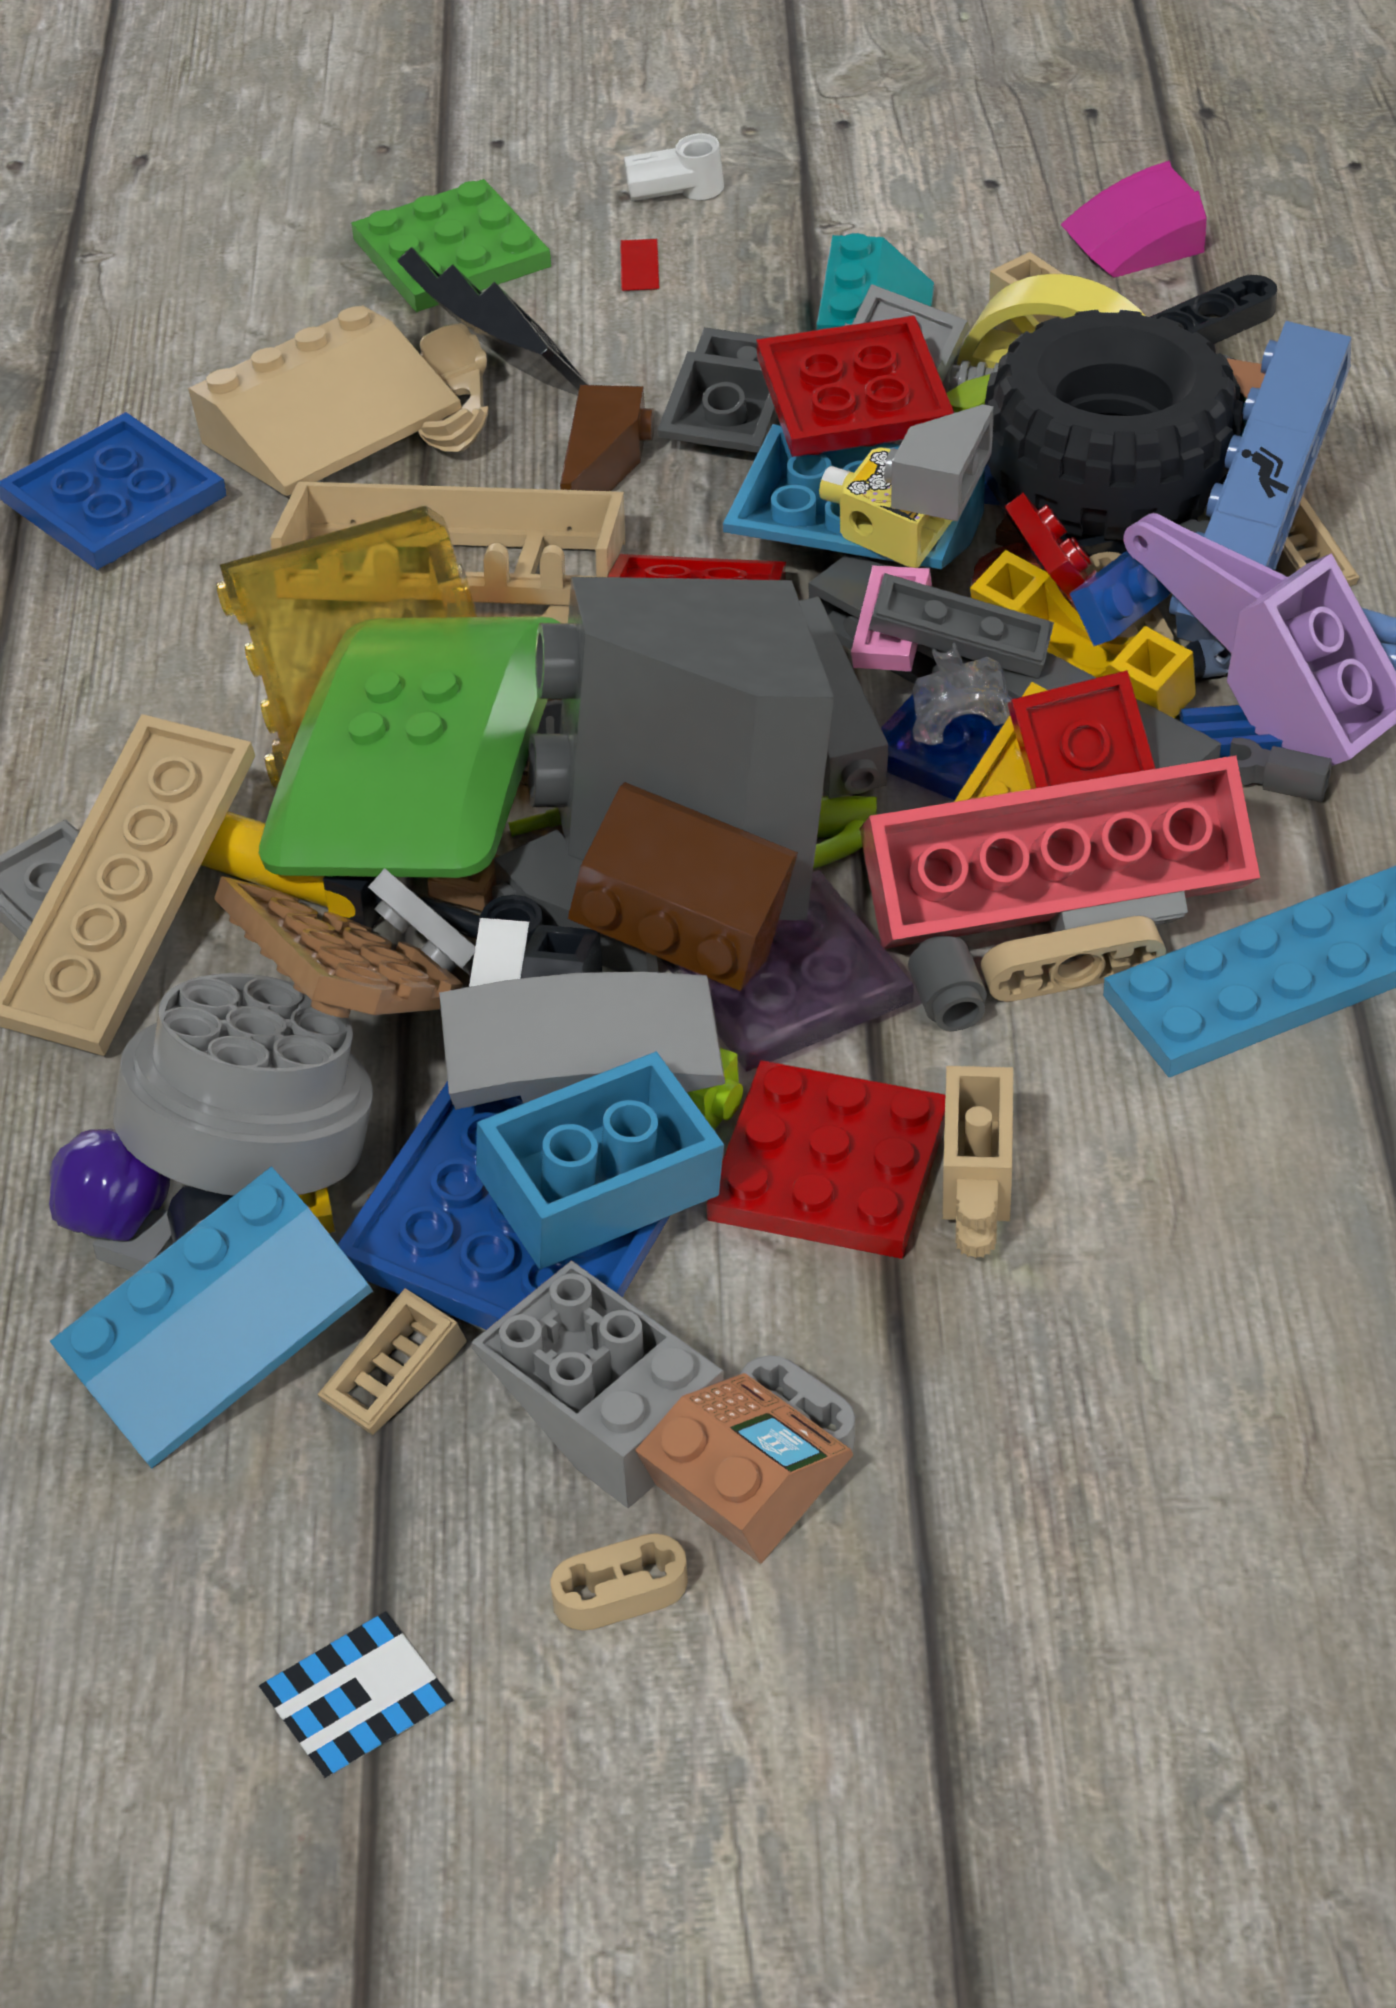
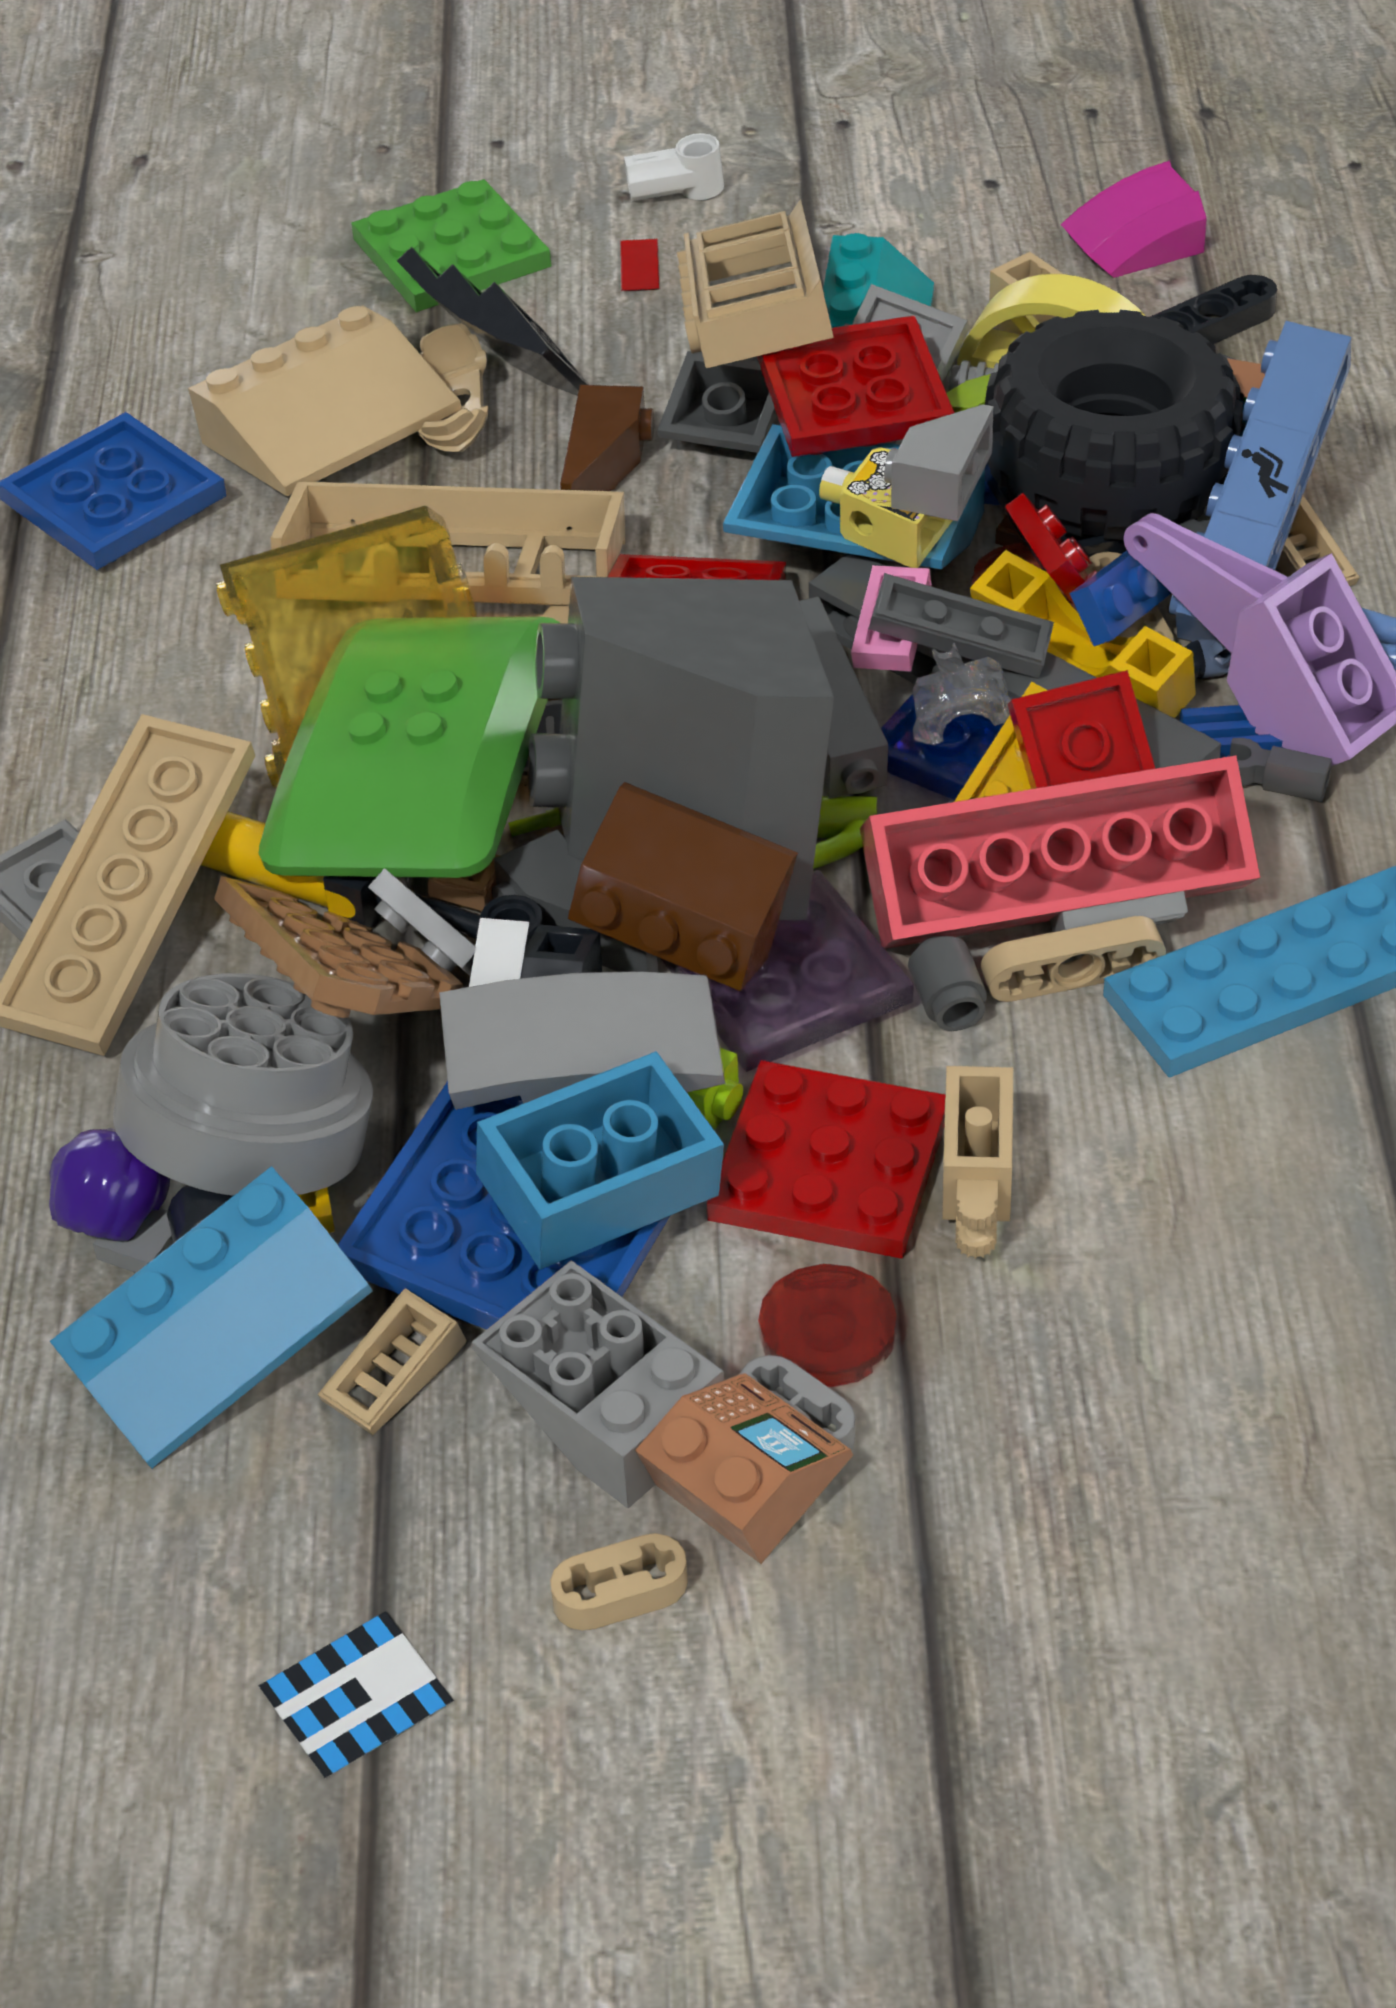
(758, 323): none -> tan window
(829, 1322): none -> clear red tile

